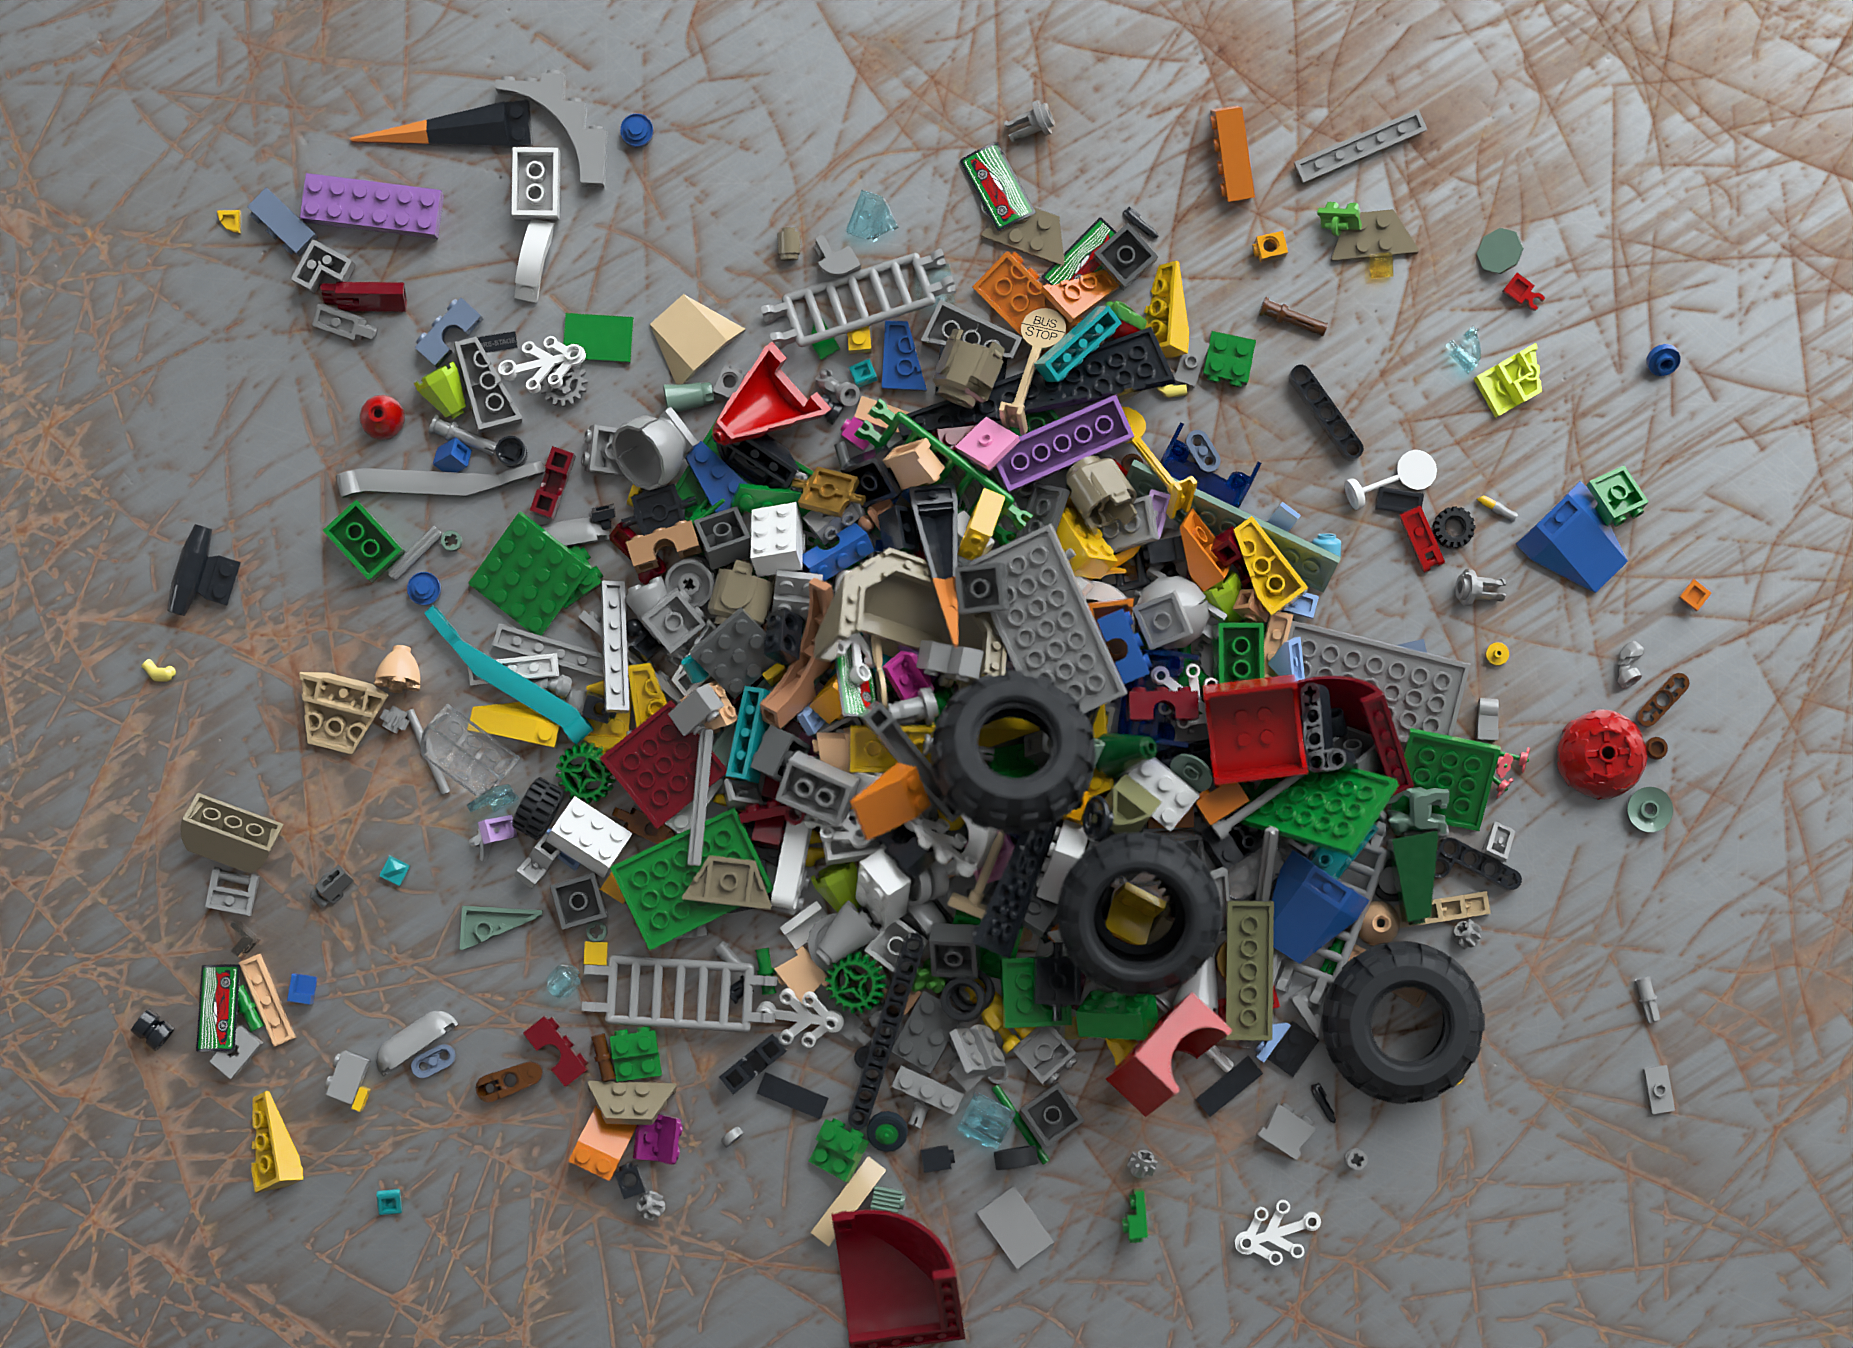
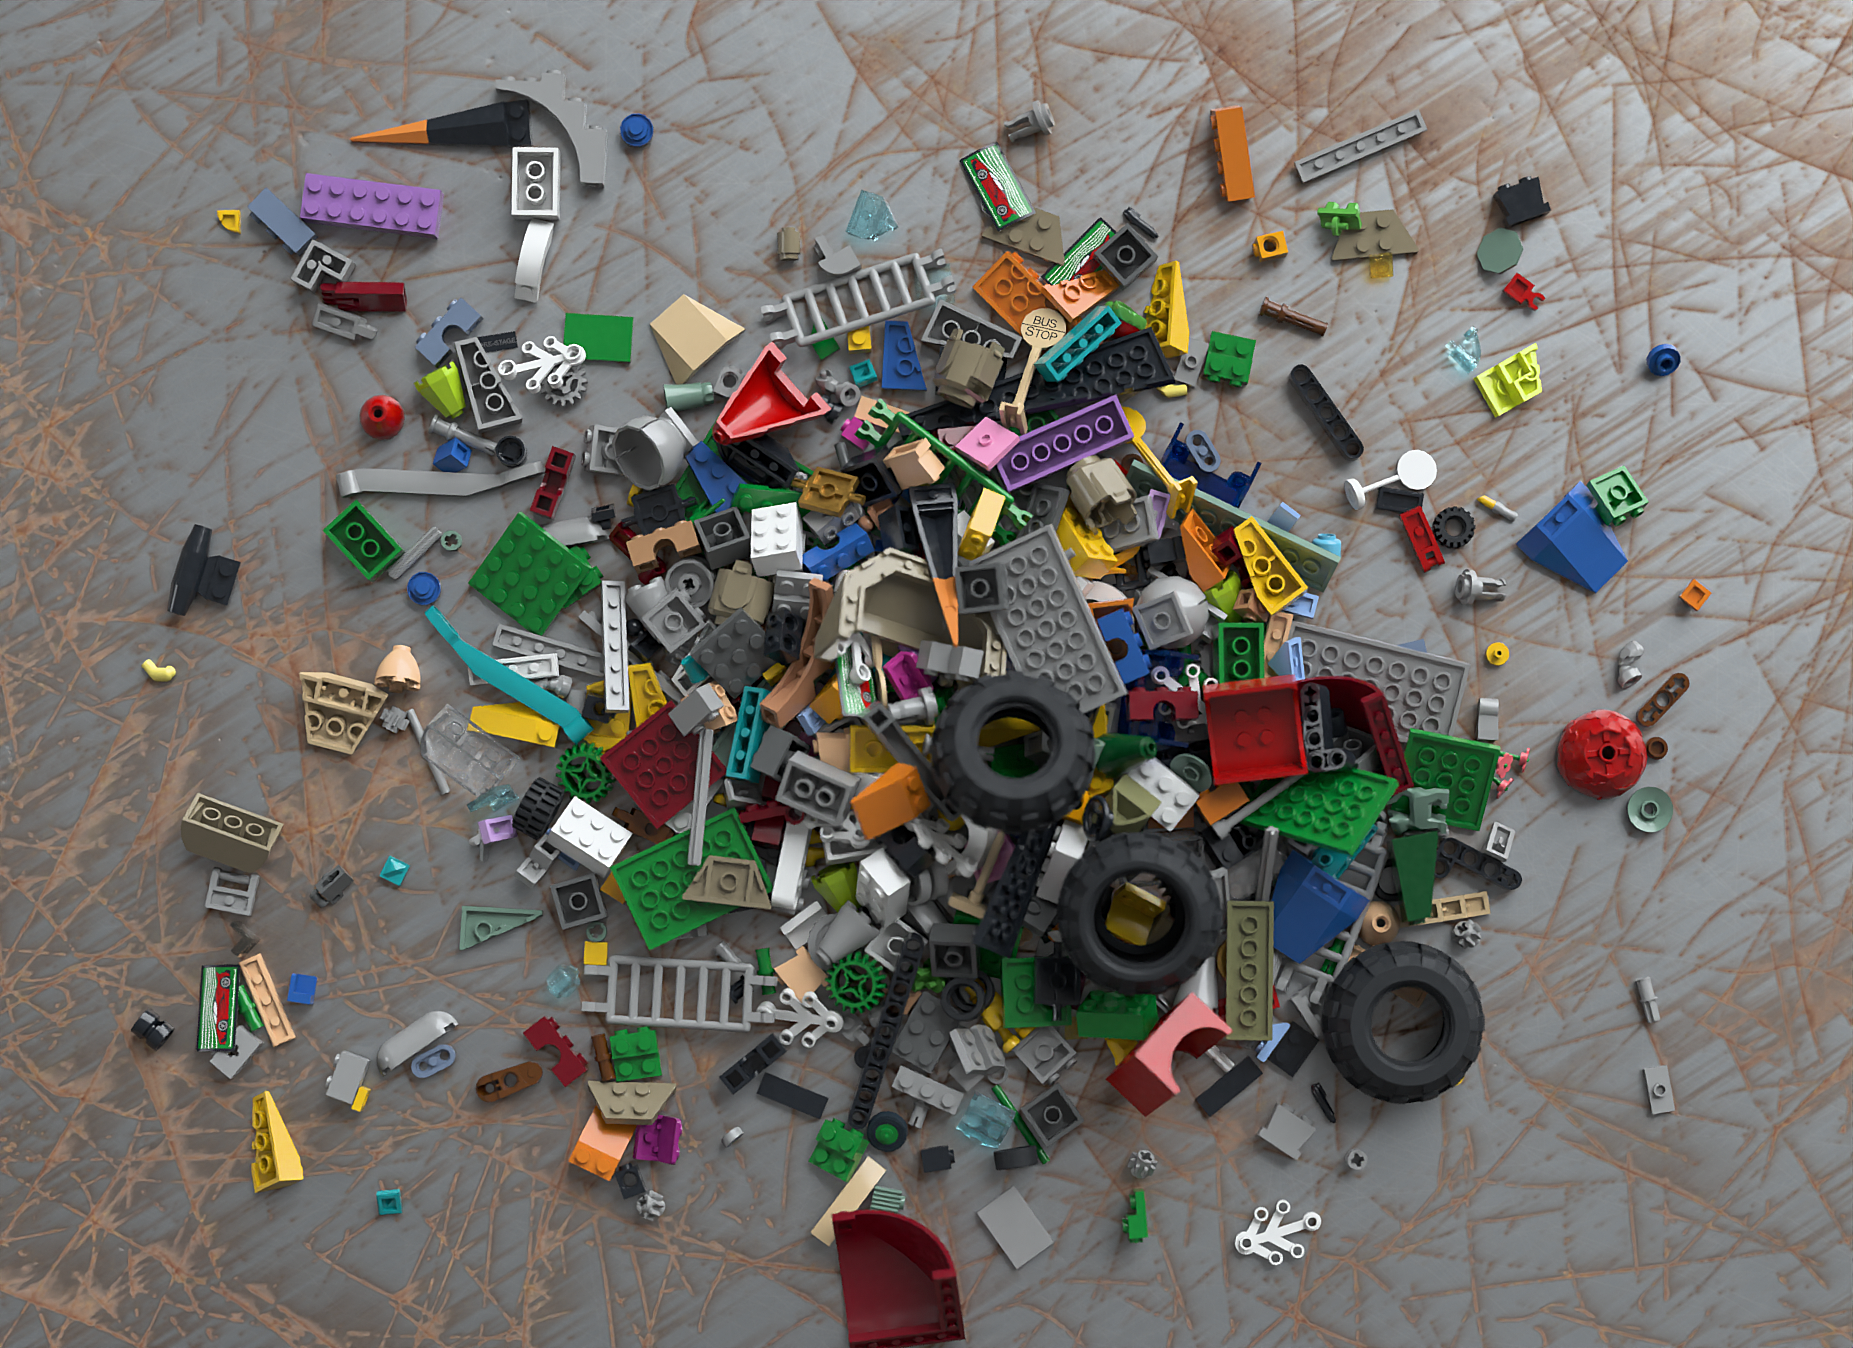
(1521, 201): none -> black hips

